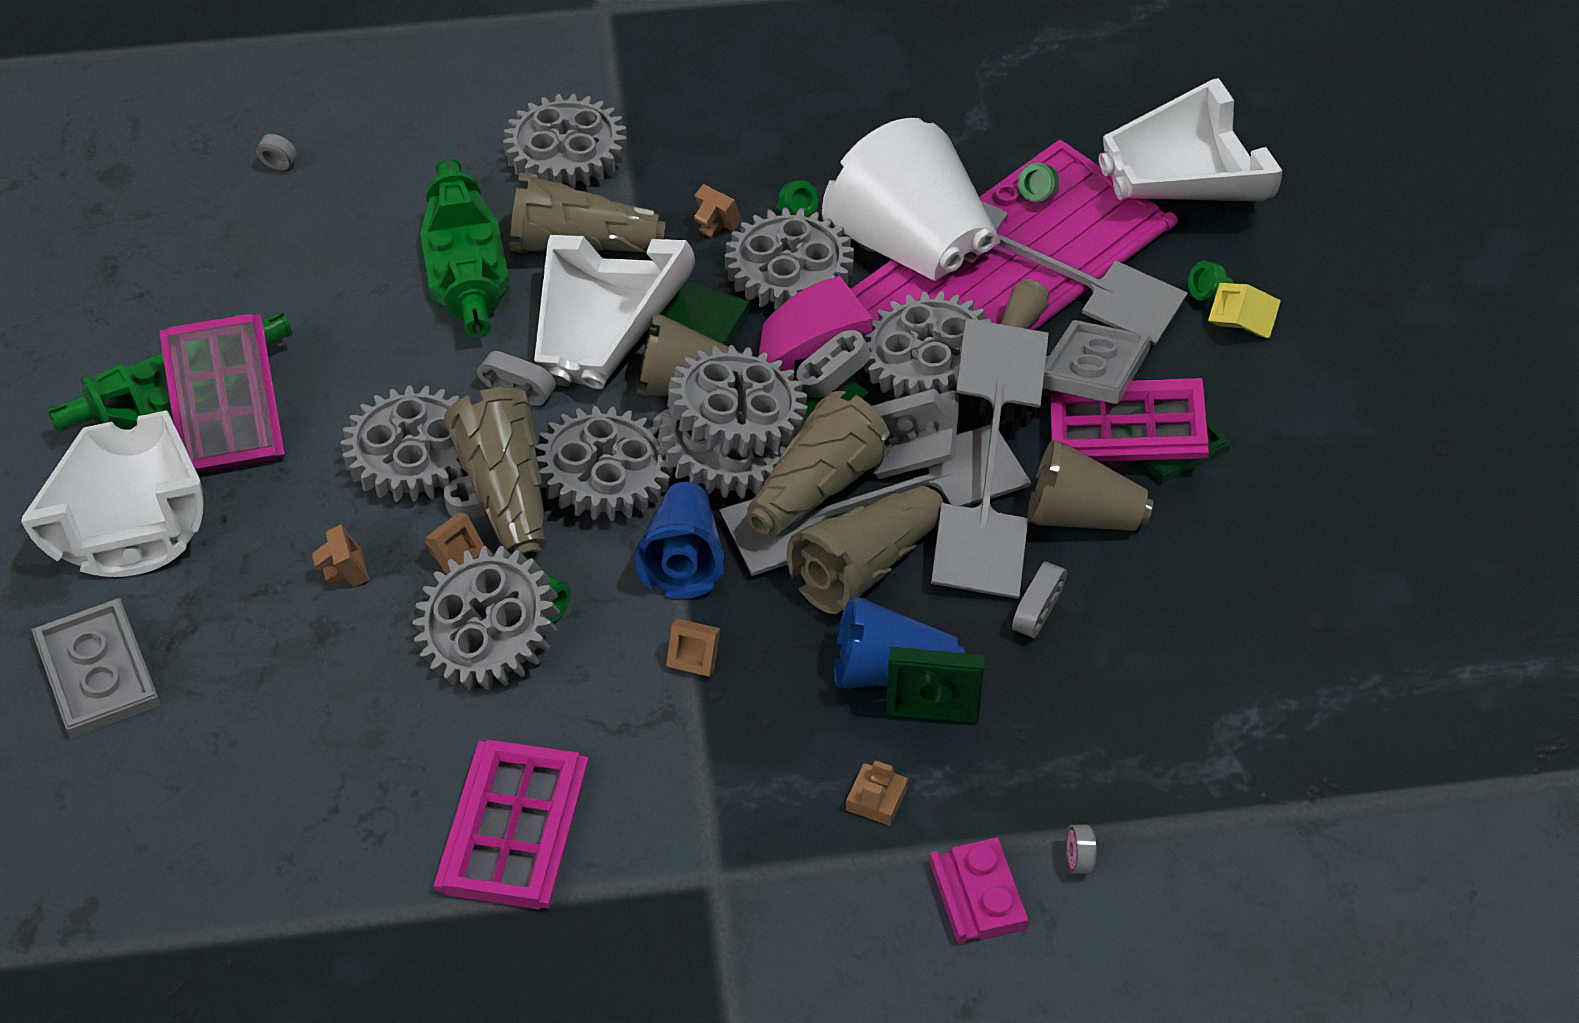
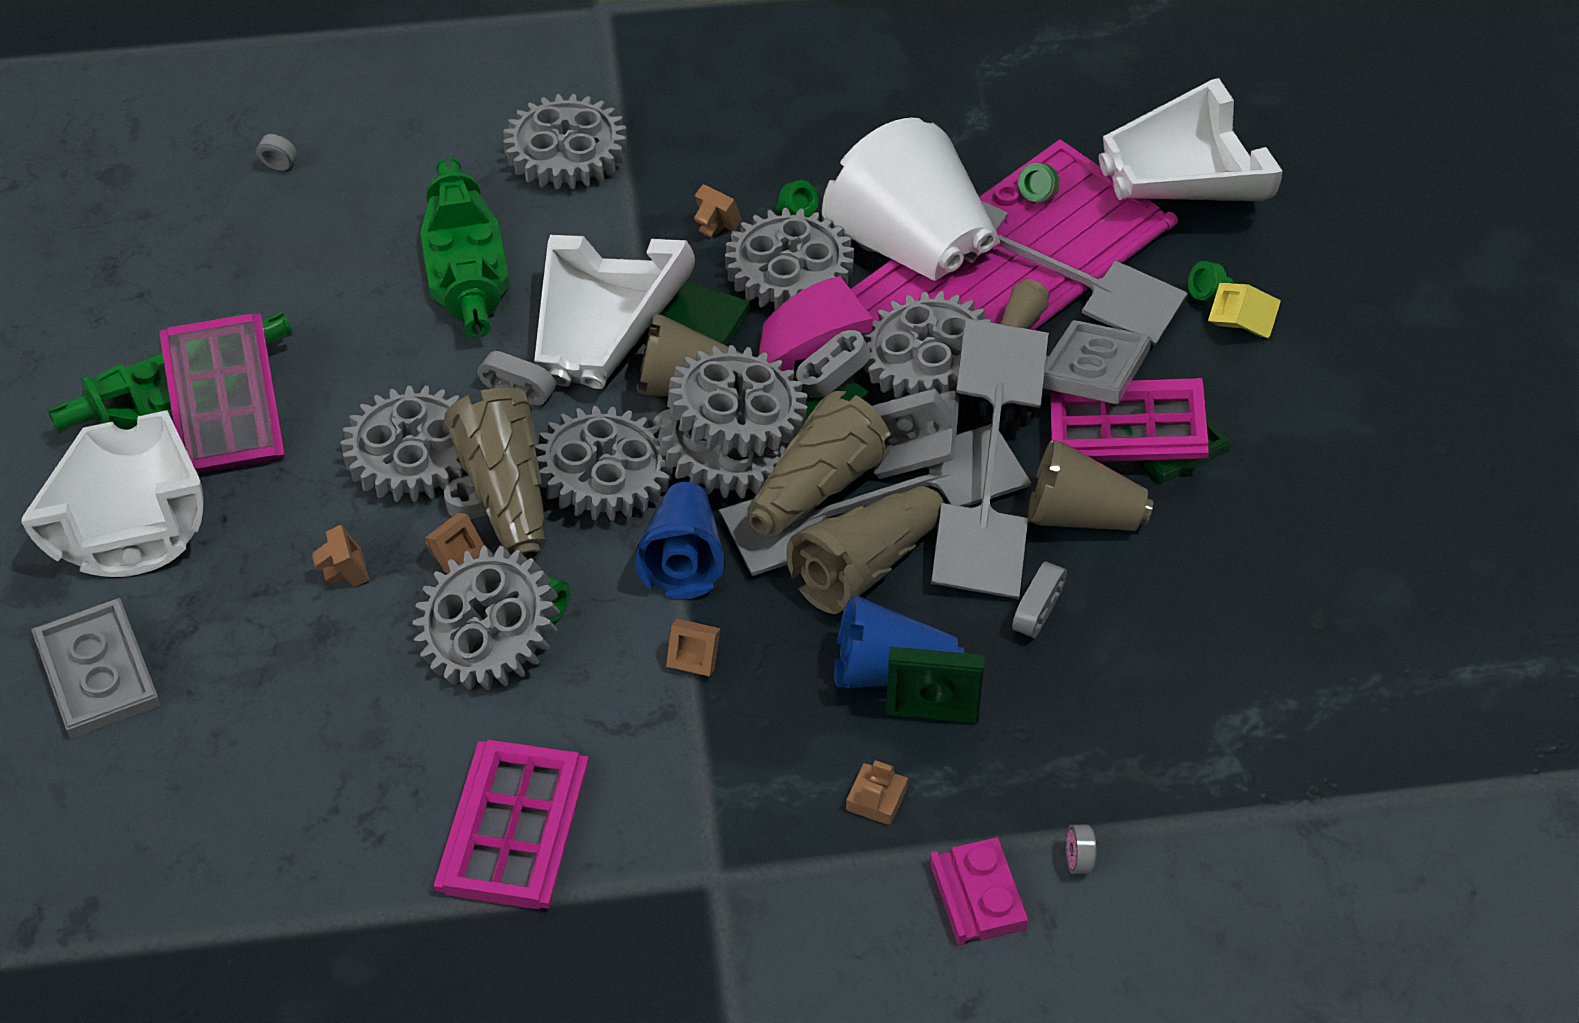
(558, 209): dark tan cone -> none

